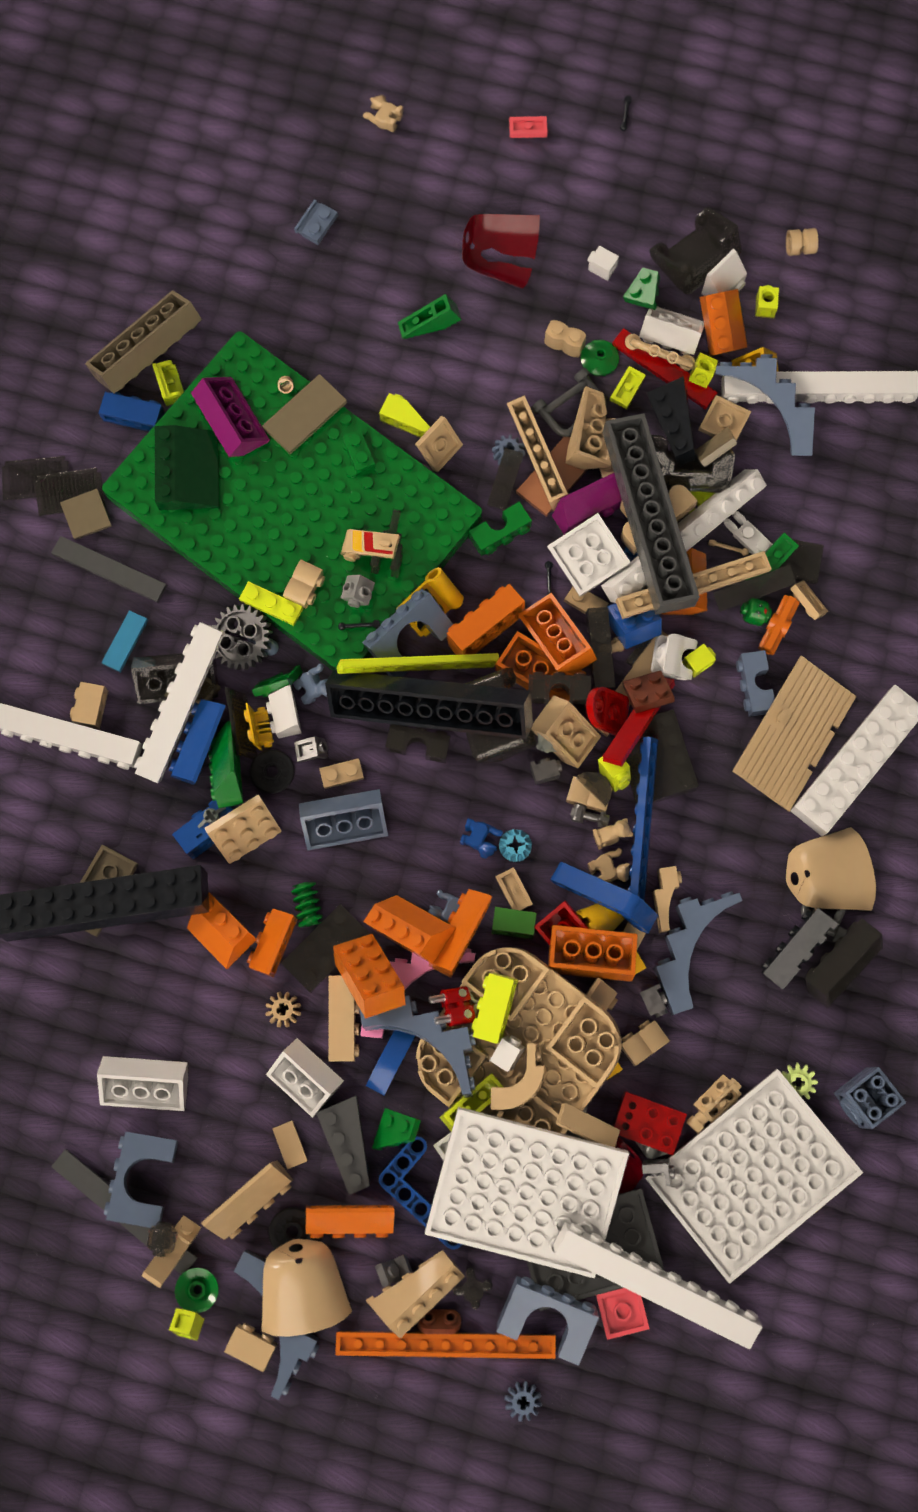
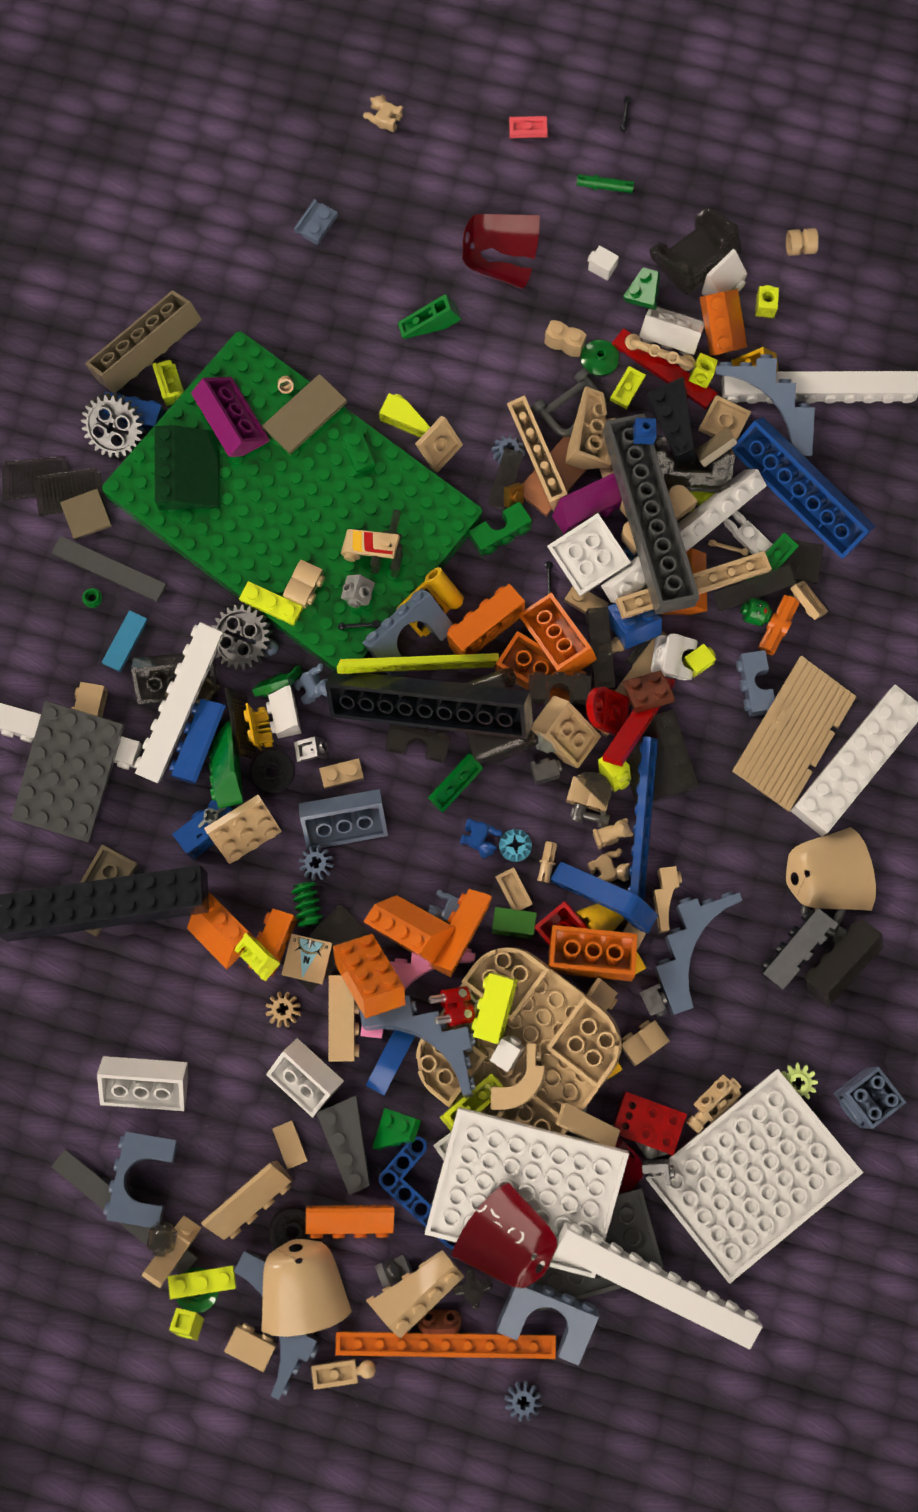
(67, 771): none -> dark grey plate
(88, 594): none -> green plate
(108, 441): none -> flat silver gear
(202, 1282): none -> neon yellow plate
(257, 956): none -> neon yellow hinge
(307, 959): none -> tan tile
(310, 860): none -> sand blue gear
(341, 1373): none -> tan plate
(455, 783): none -> green plate
(494, 1250): none -> dark red piece
(513, 494): none -> pearl gold plate
(547, 862): none -> tan axle
(604, 183): none -> green pin
(622, 1312): coral plate -> none
(644, 431): none -> blue plate
(803, 488): none -> blue brick

